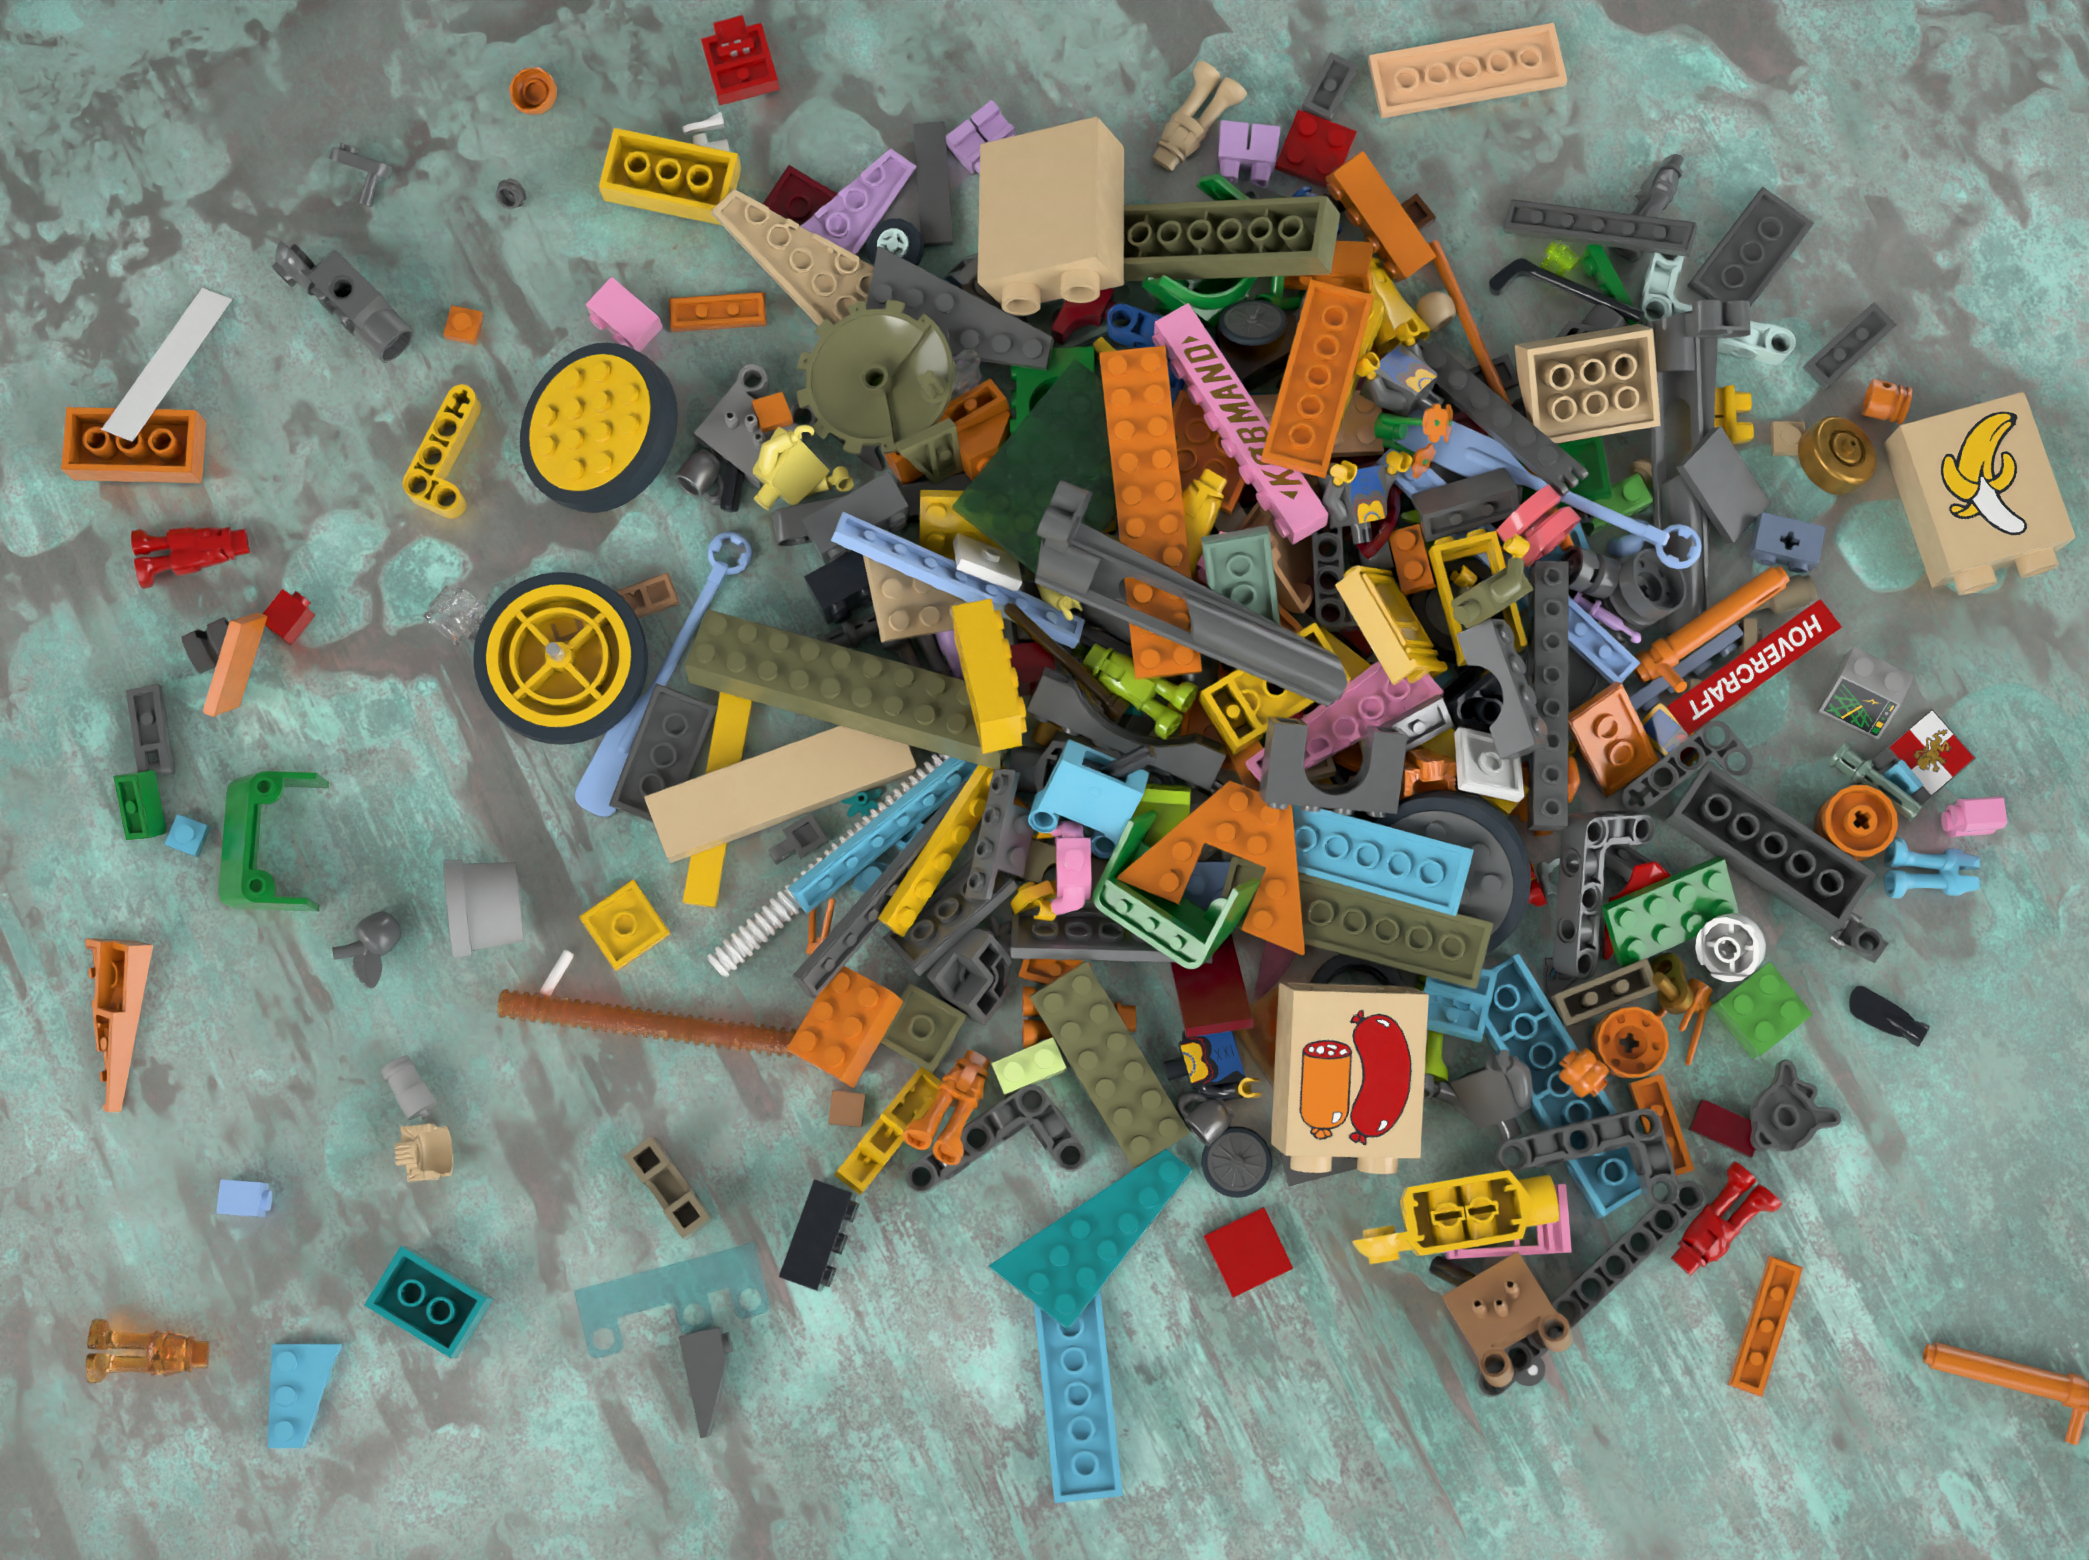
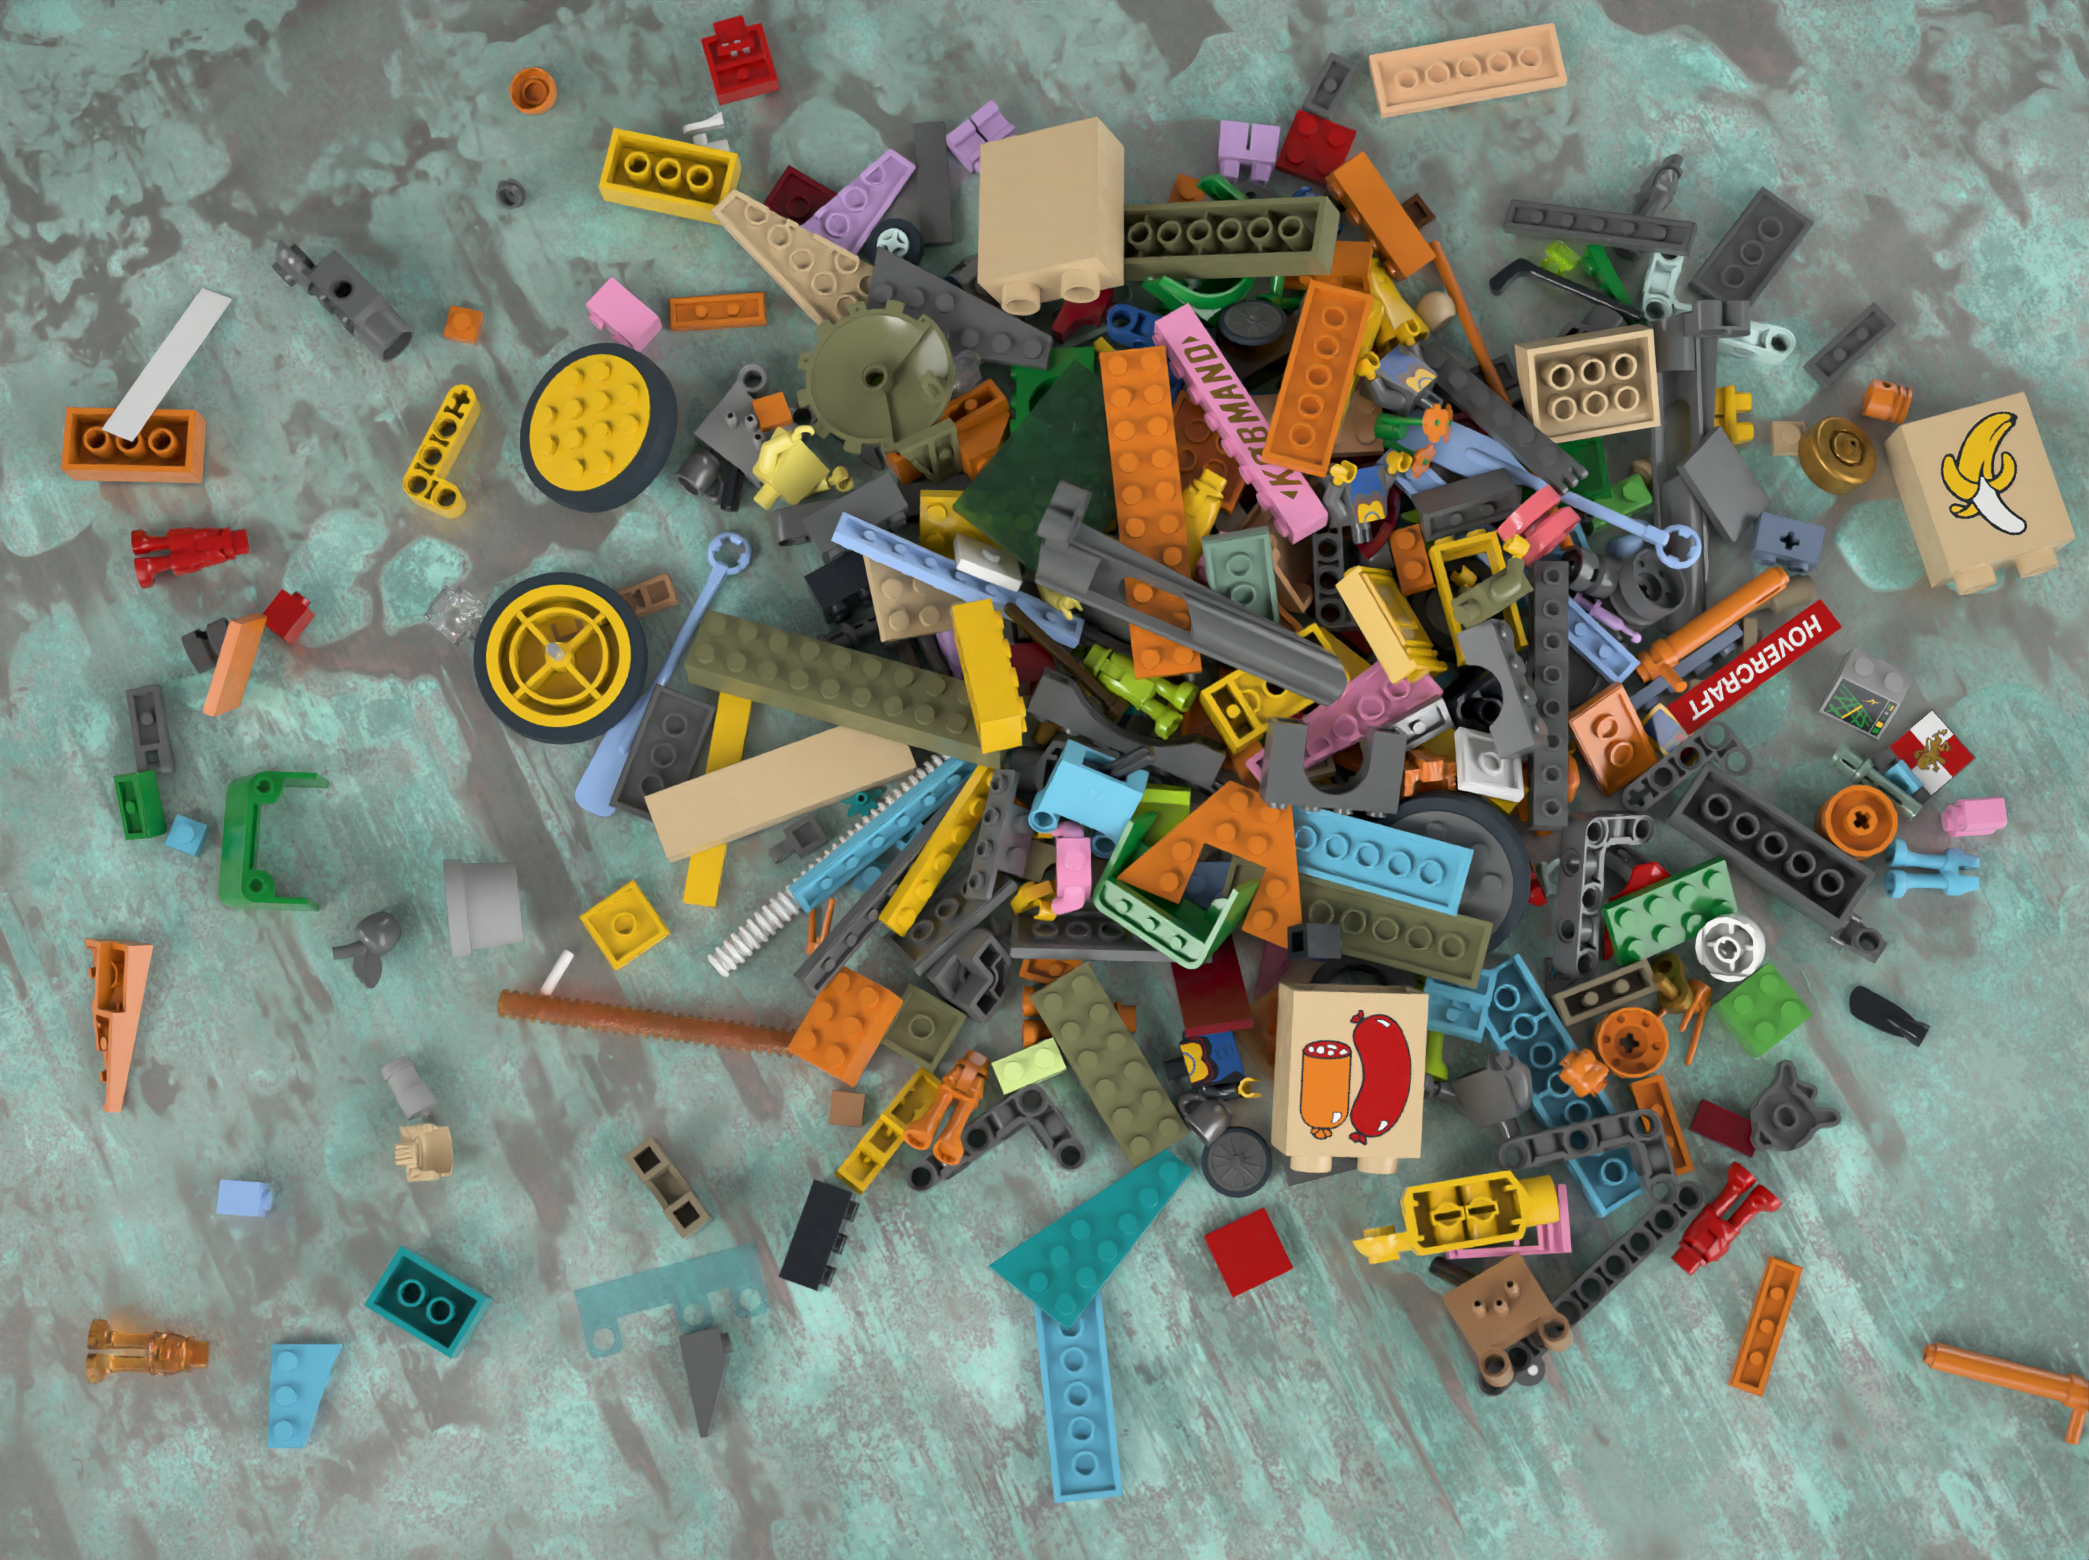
(349, 156): dark grey piece -> none
(1183, 132): tan piece -> none
(1186, 190): none -> orange plate
(1314, 942): none -> black brick

